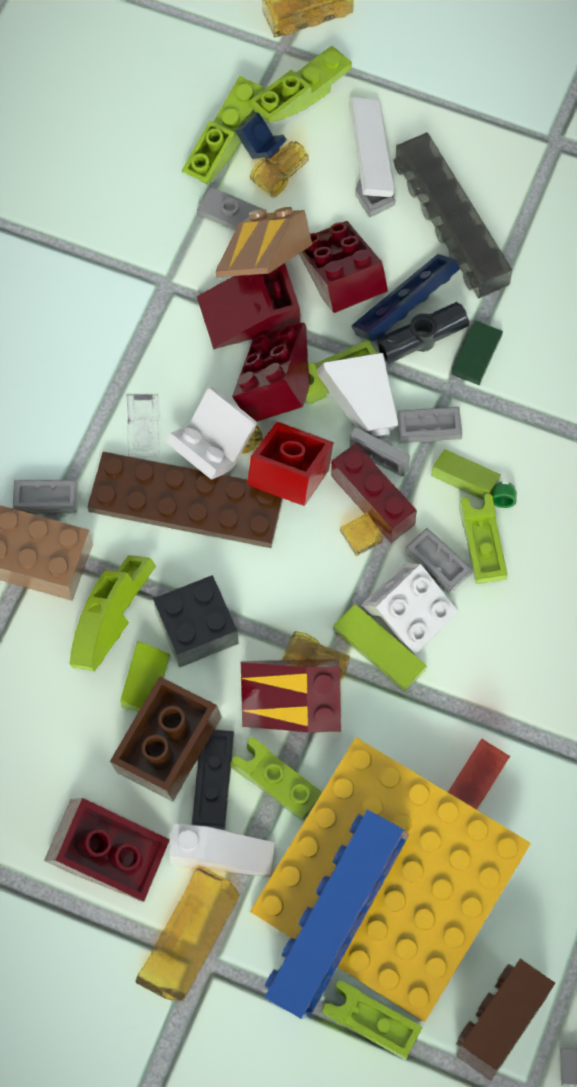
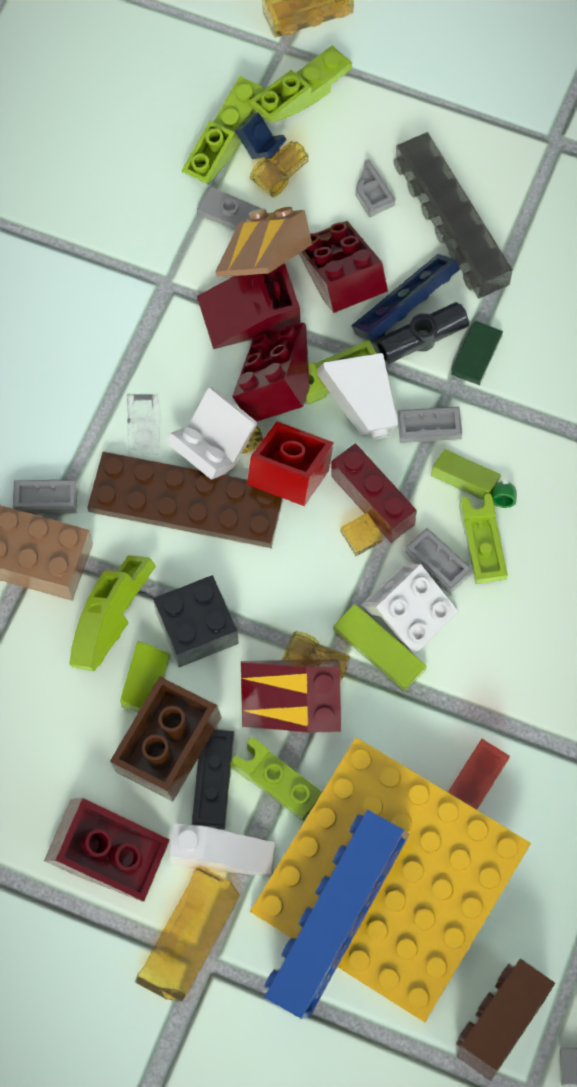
(371, 147): white tile -> none
(373, 1020): lime plate -> none
(381, 451): light grey plate -> none

